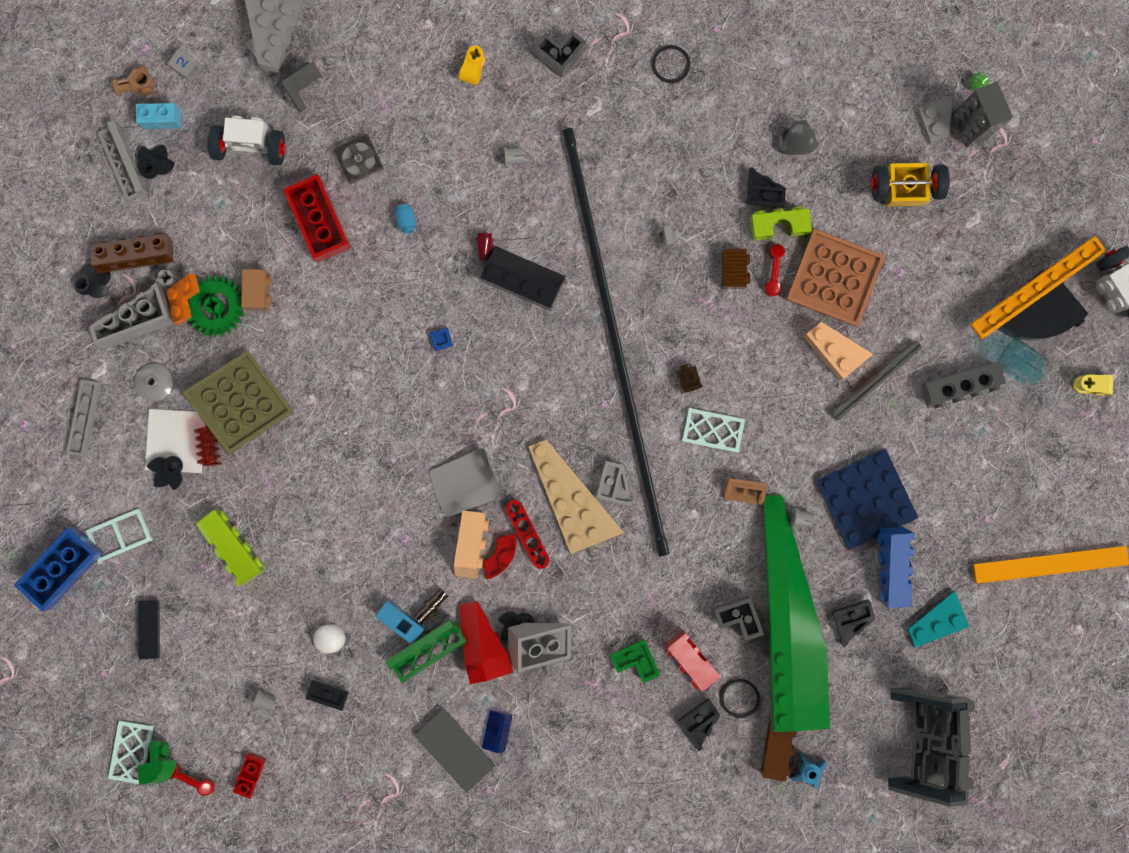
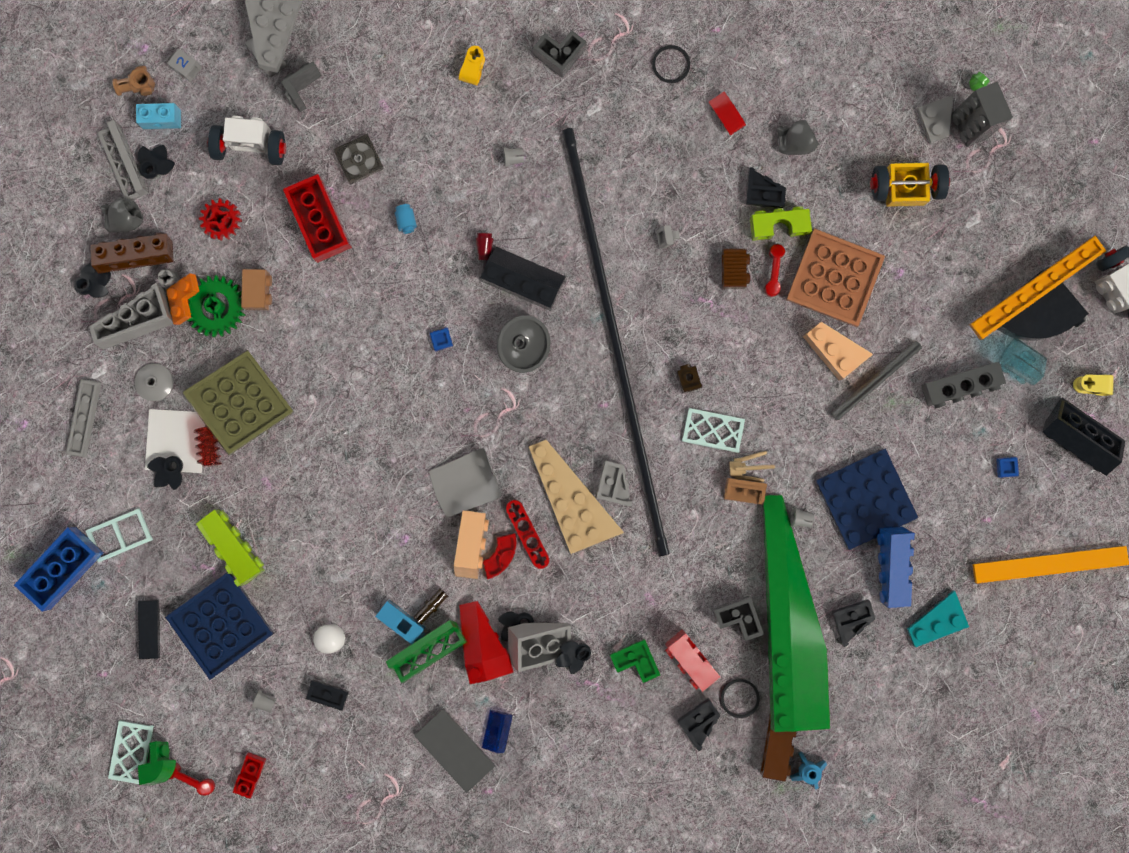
(121, 215): none -> dark grey piece
(219, 625): none -> dark blue plate
(228, 217): none -> red gear
(533, 344): none -> dark grey dish
(573, 656): none -> black plate
(727, 113): none -> red slope
(738, 468): none -> tan plant
(953, 762): dark grey container -> none
(1007, 467): none -> blue tile
(1084, 437): none -> black slope

